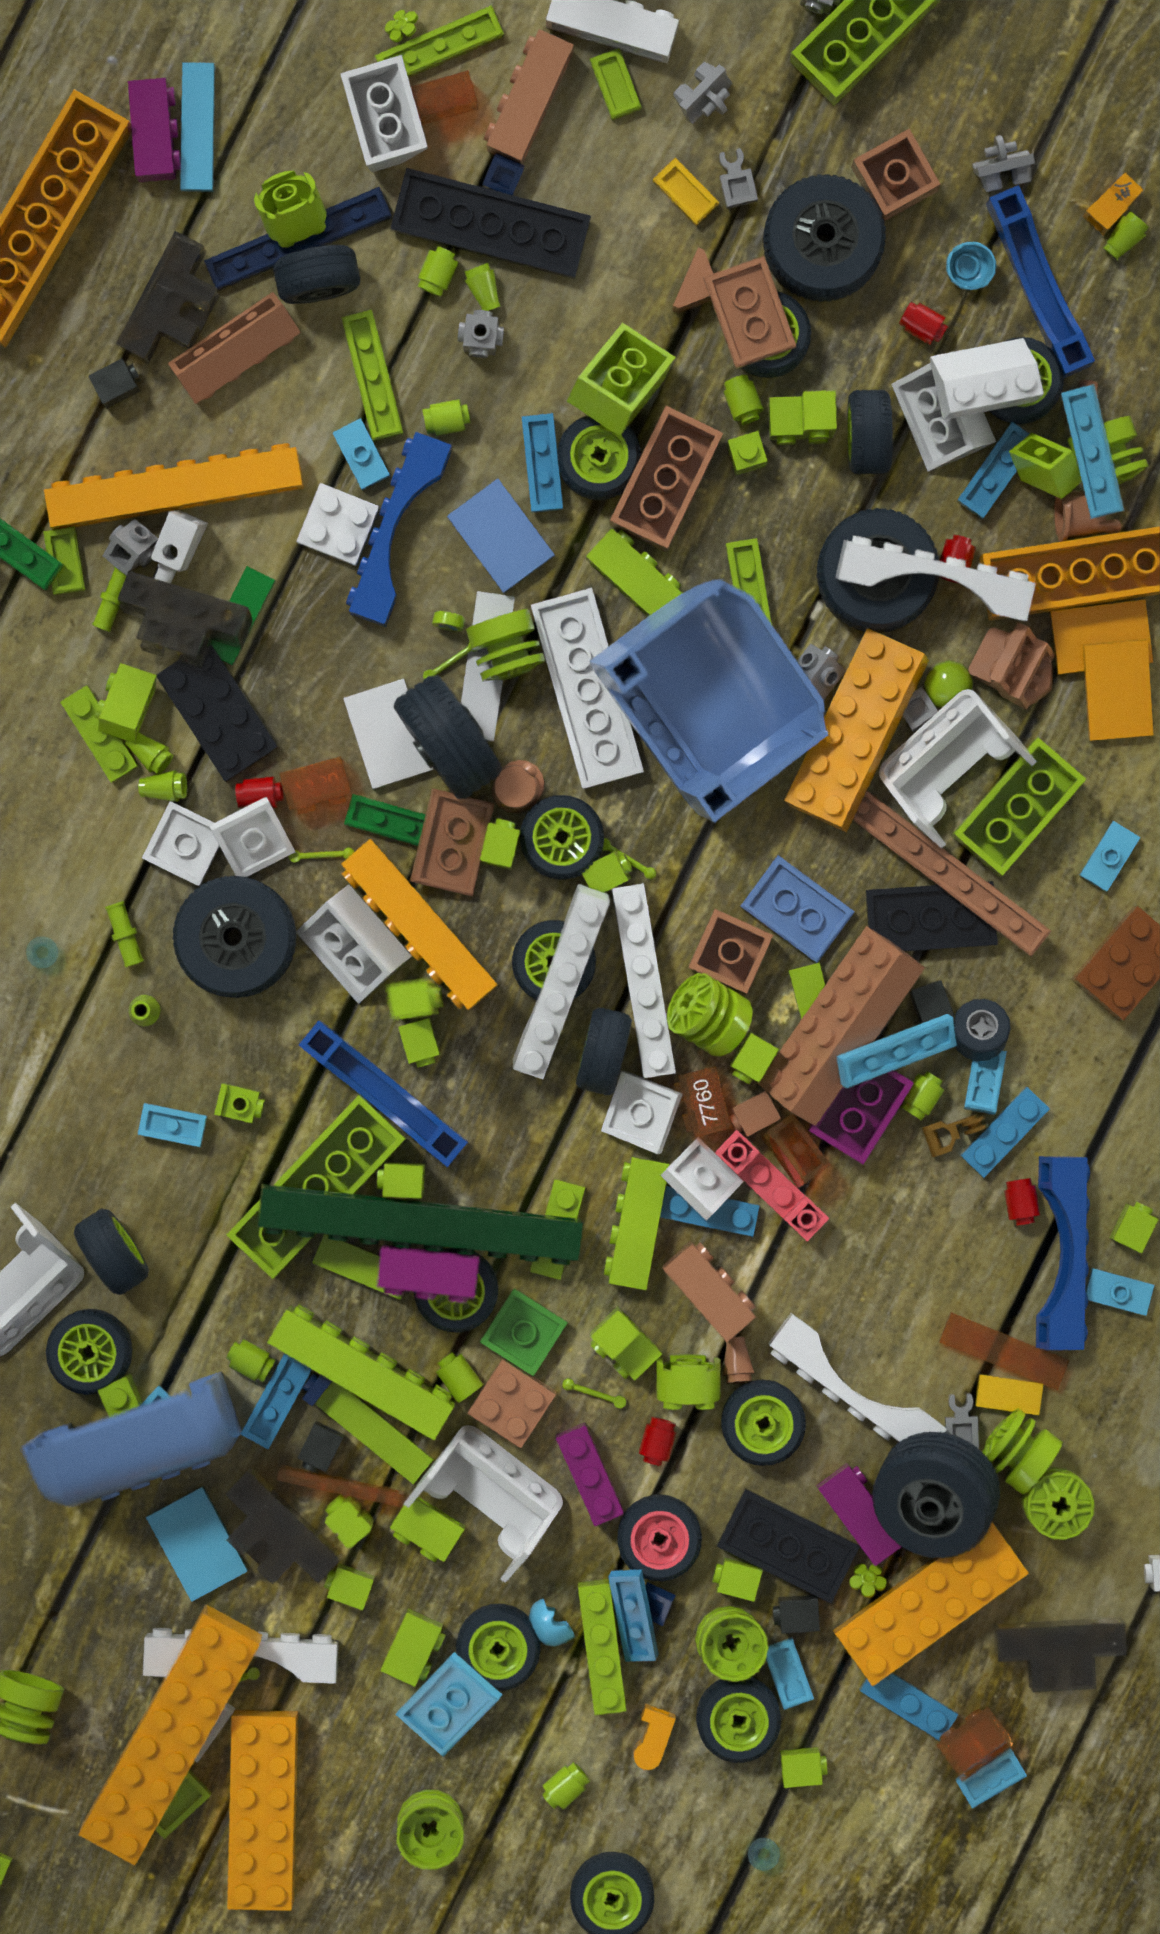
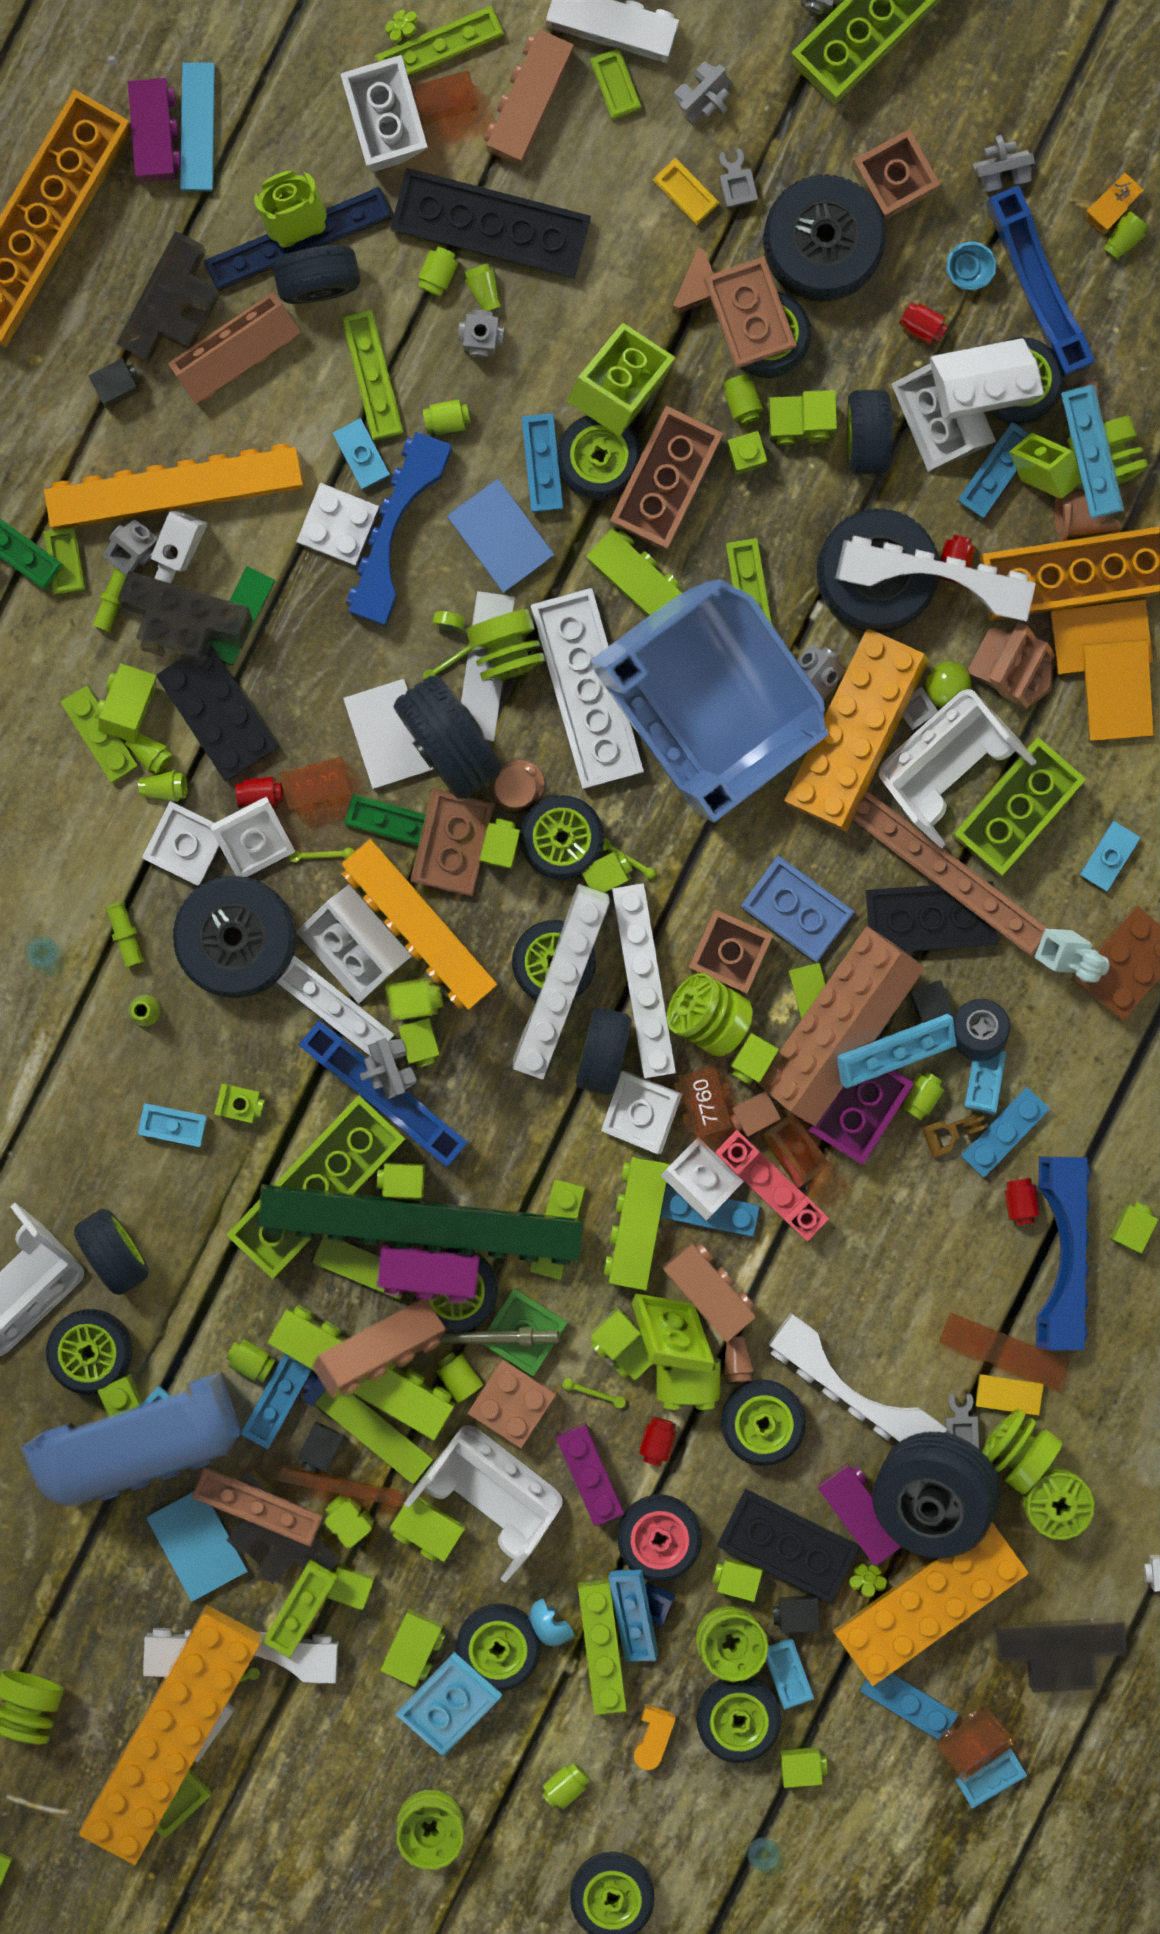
(257, 1506): none -> nougat tile
(262, 1810): light orange brick -> none
(299, 1608): none -> lime plate
(332, 1005): none -> white plate
(379, 1348): none -> nougat brick
(383, 1069): none -> light grey hips
(503, 174): dark blue plate -> none
(525, 1337): none -> olive bar
(672, 1333): none -> lime plate
(1071, 953): none -> light aqua brick
(1119, 1291): medium azure plate -> none

